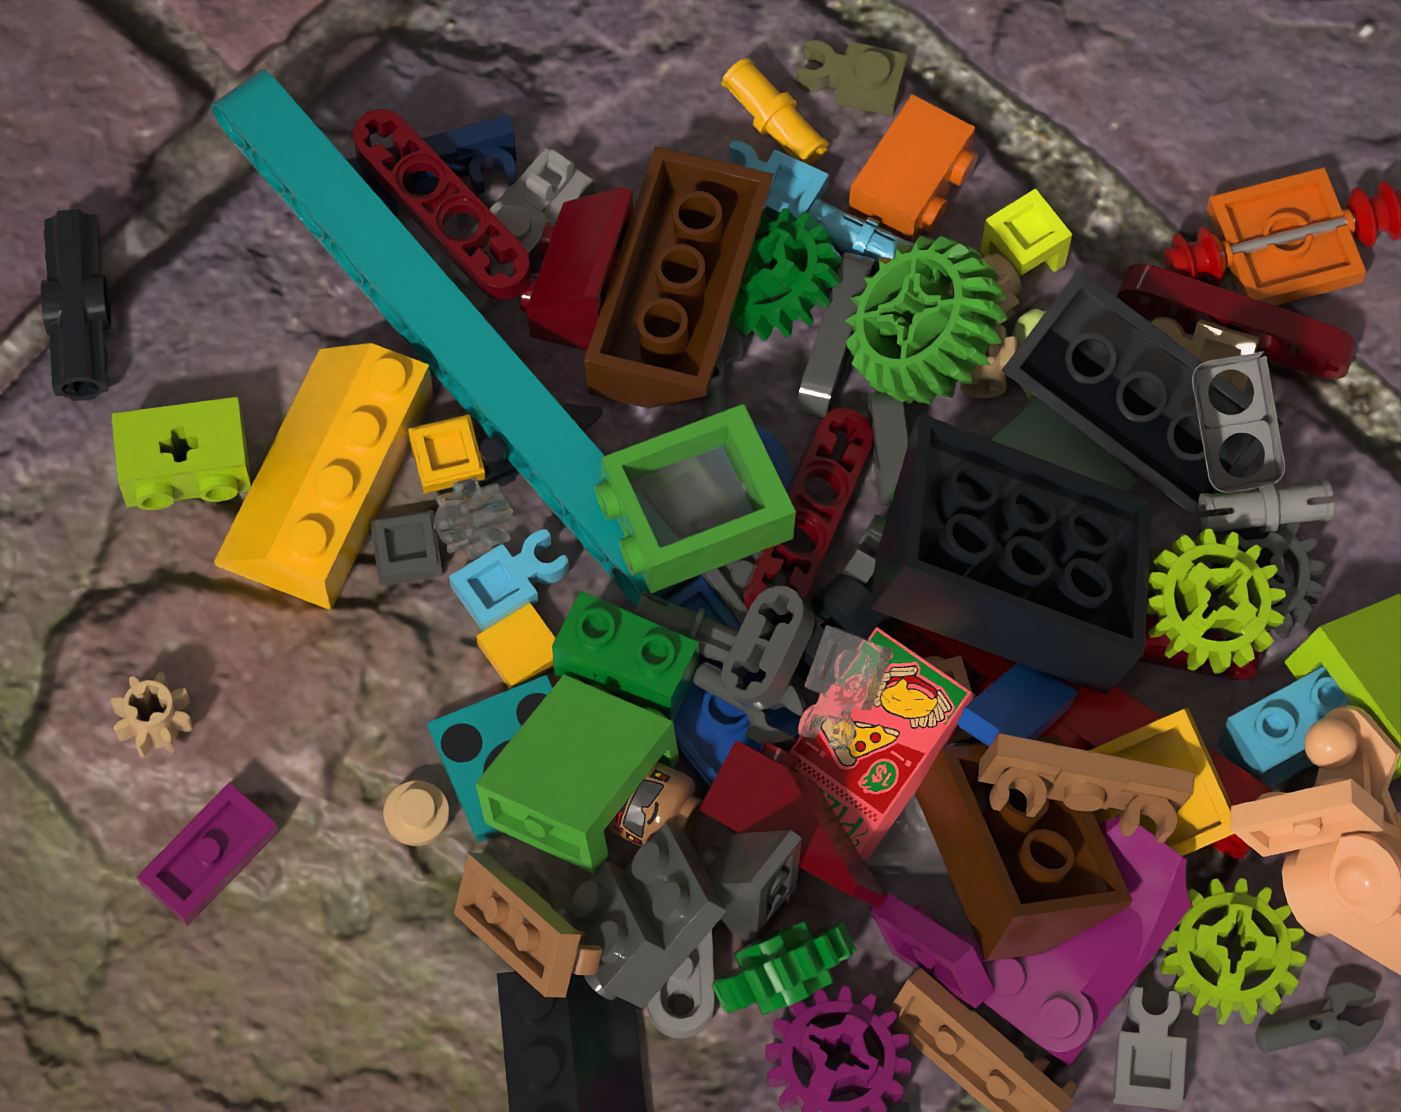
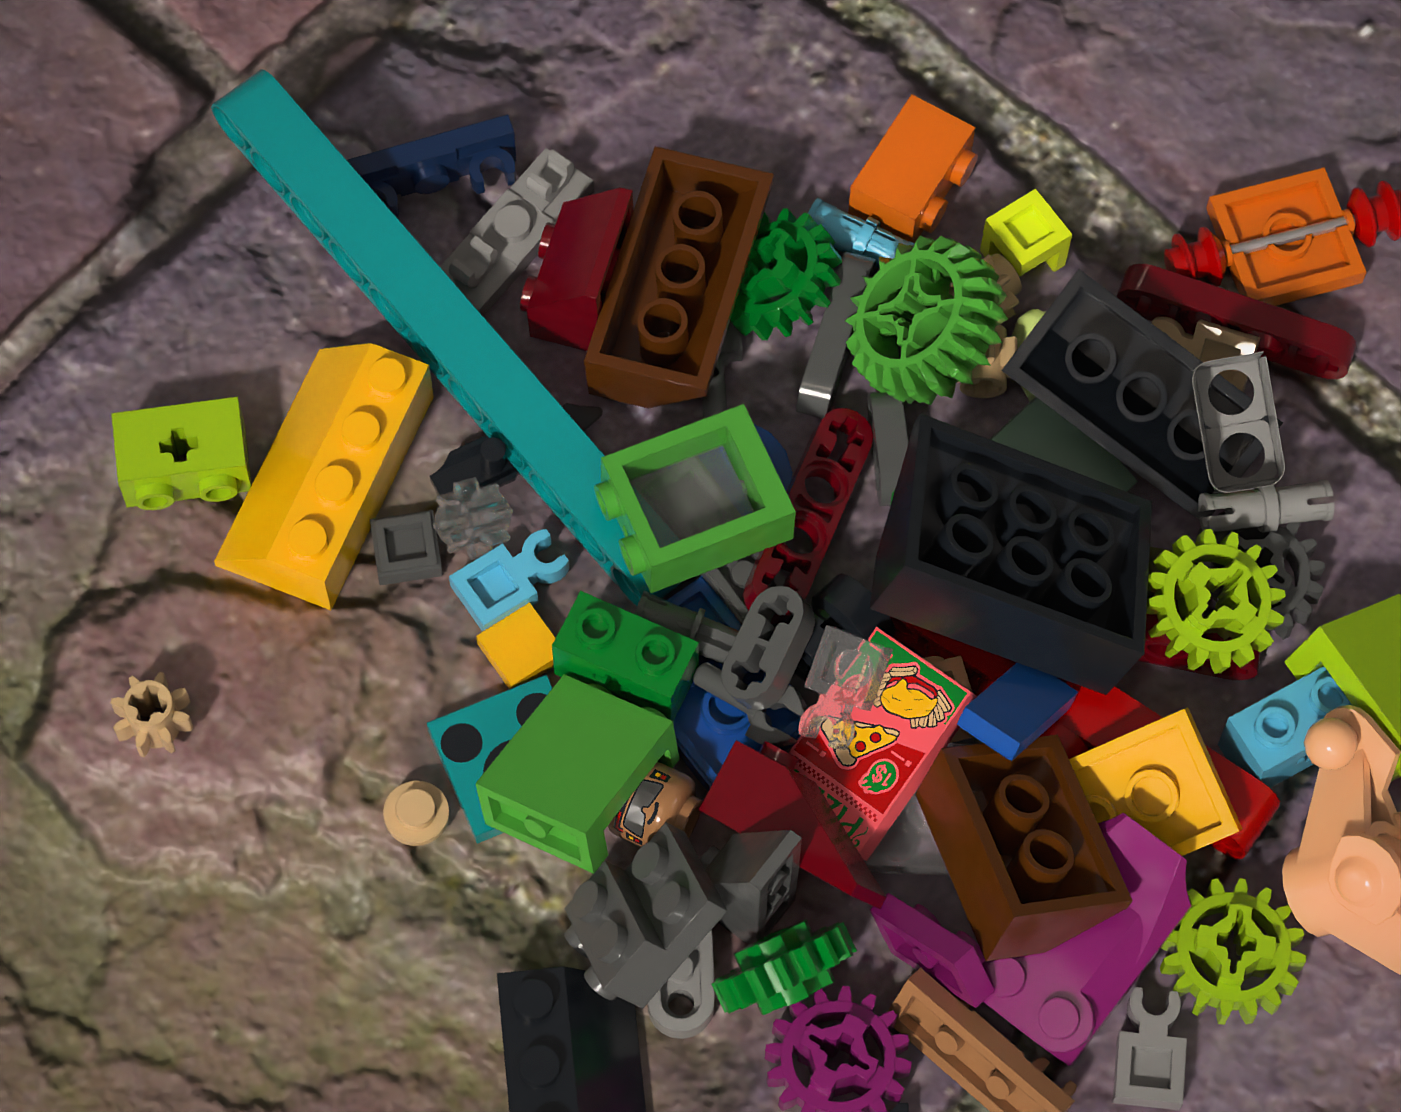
(76, 305): black piece -> none
(208, 854): magenta plate -> none
(435, 208): dark red beam -> none
(446, 453): yellow tile -> none
(522, 927): medium nougat plate -> none
(774, 112): yellow pin -> none
(794, 184): medium azure plate -> none
(862, 557): dark grey bar -> none
(863, 78): olive plate -> none
(1085, 782): medium nougat plate -> none
(1306, 817): light nougat plate -> none
(1325, 1023): dark grey bar -> none

